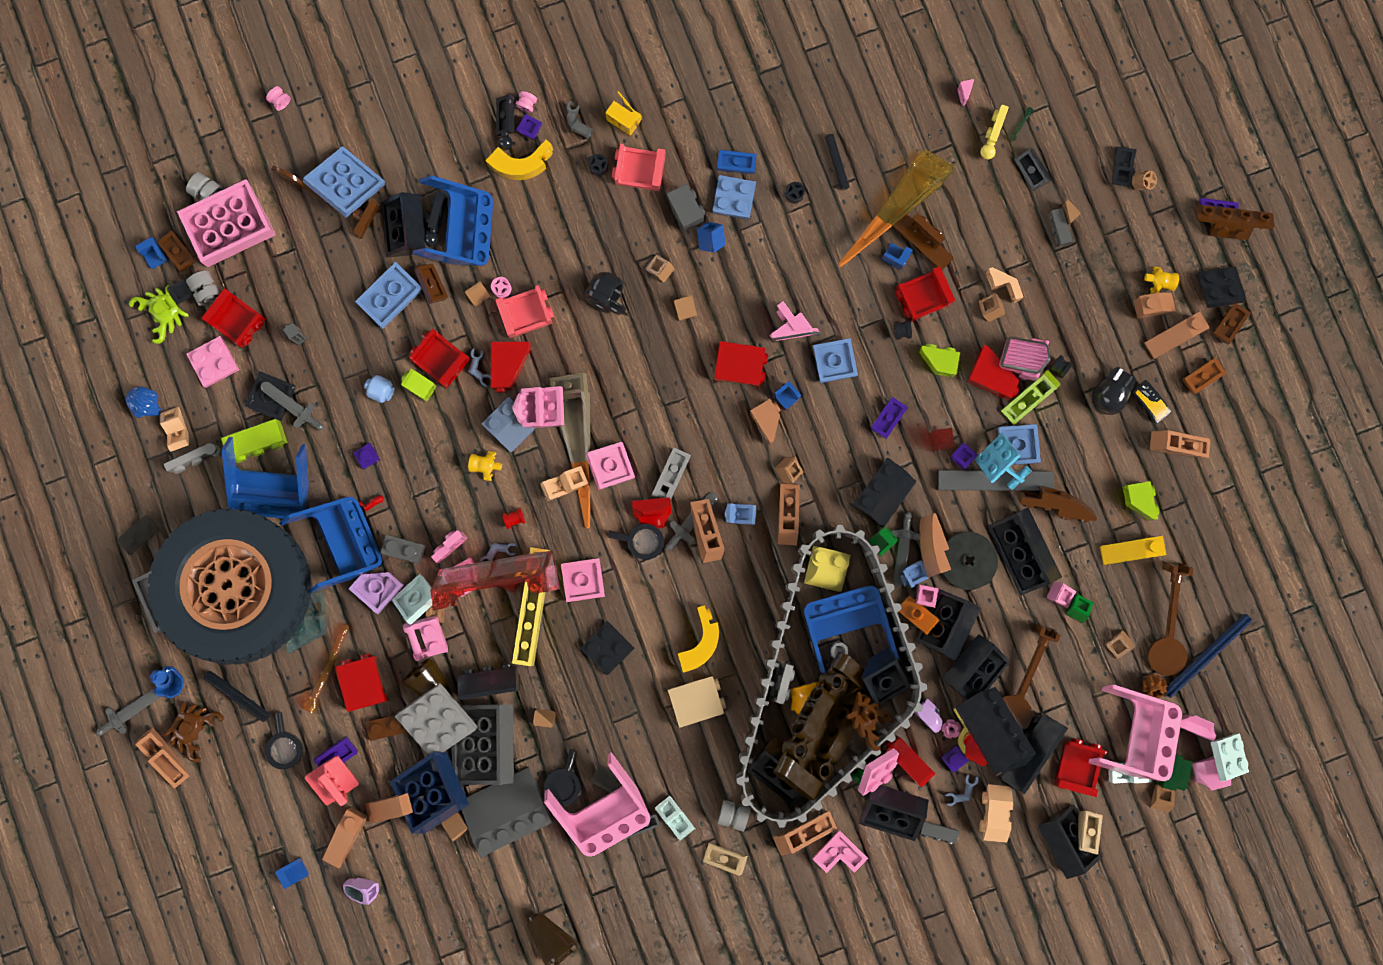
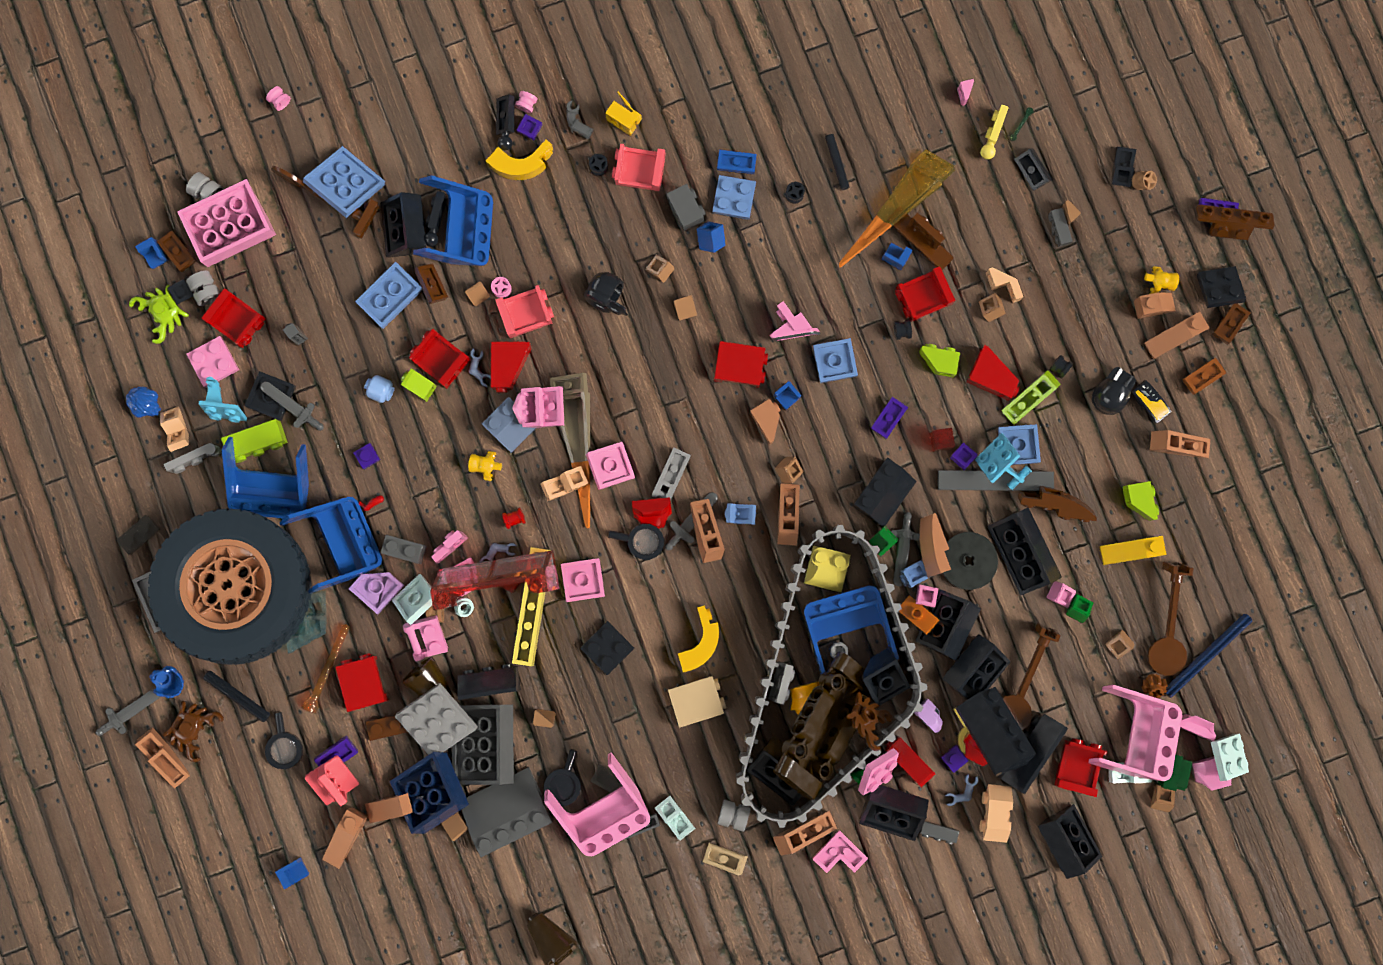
(216, 408): none -> medium azure plate
(361, 890): lavender rock -> none
(464, 612): none -> light aqua plate
(956, 729): bright pink plate -> none
(1025, 357): bright pink piece -> none
(1089, 831): tan slope -> none

